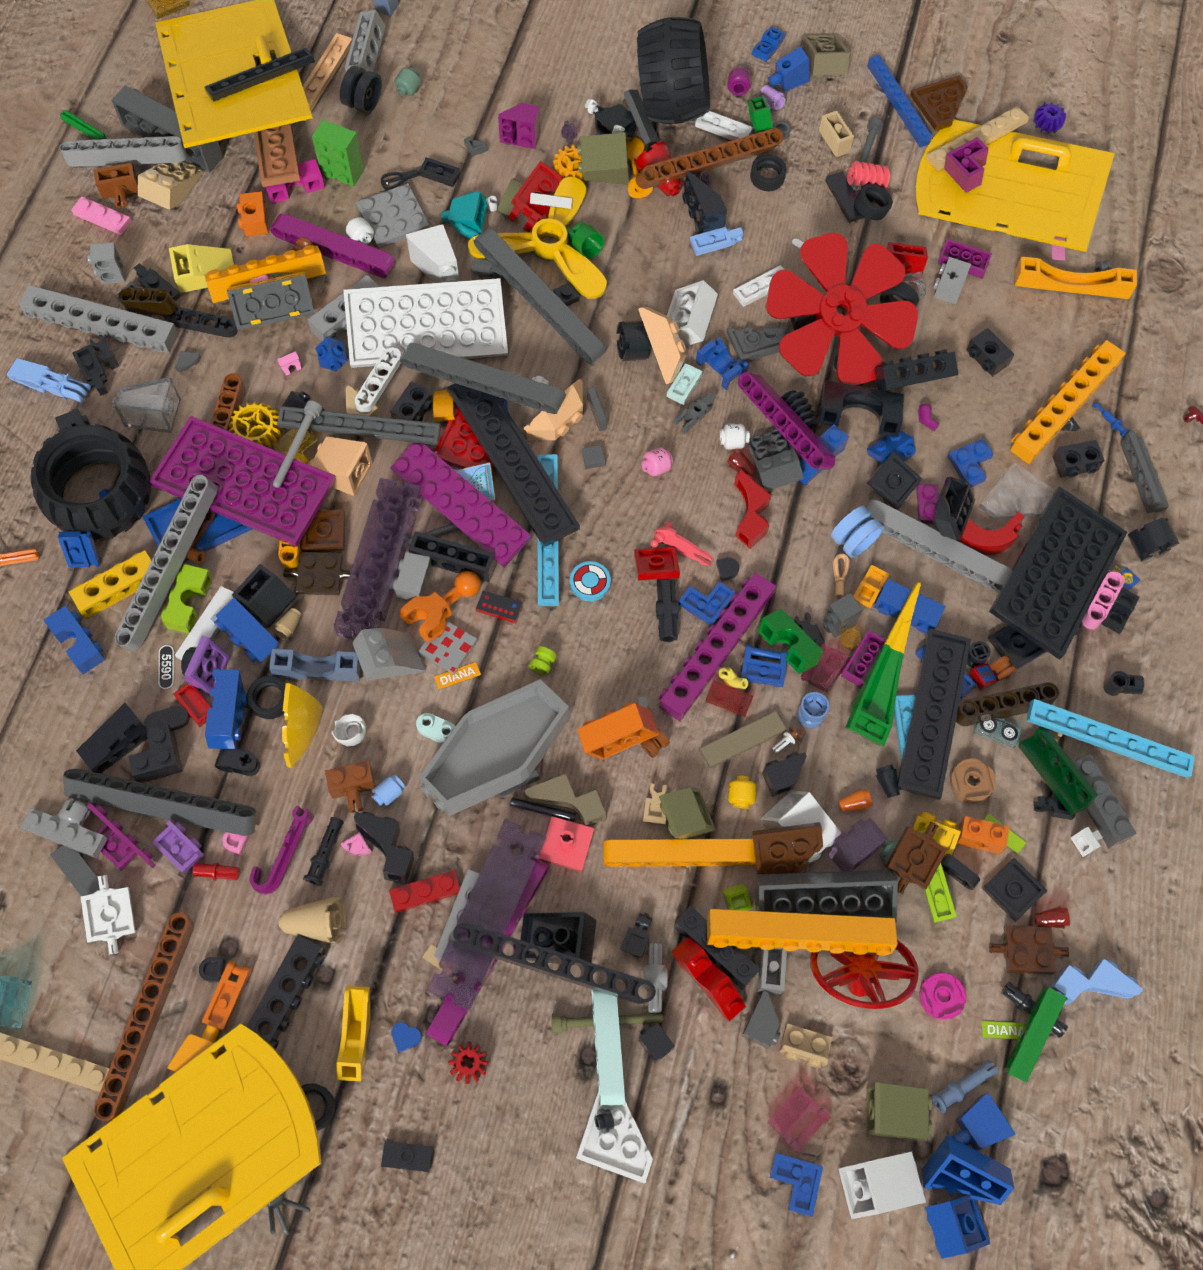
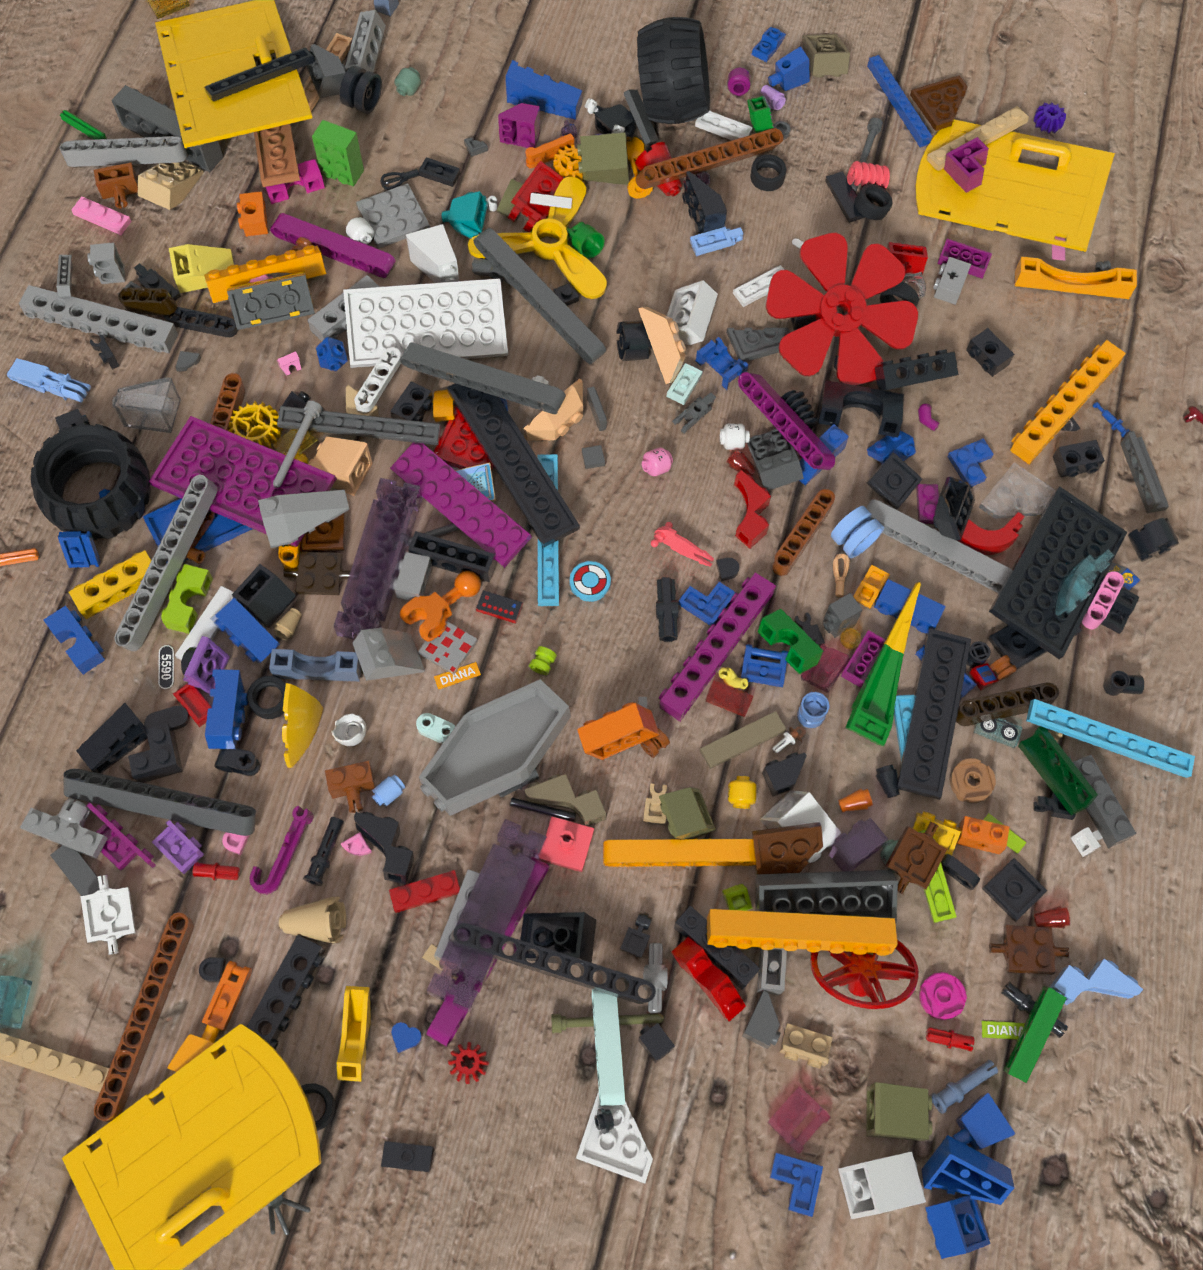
(64, 275): none -> light grey piece
(91, 368): black hinge -> none
(295, 514): none -> light grey wedge
(326, 72): none -> dark grey slope
(537, 90): none -> blue wedge
(547, 151): none -> orange plate
(656, 563): red tile -> none
(799, 539): none -> dark orange beam
(836, 133): tan brick -> none
(950, 1039): none -> red axle
(1079, 582): none -> clear light blue slope

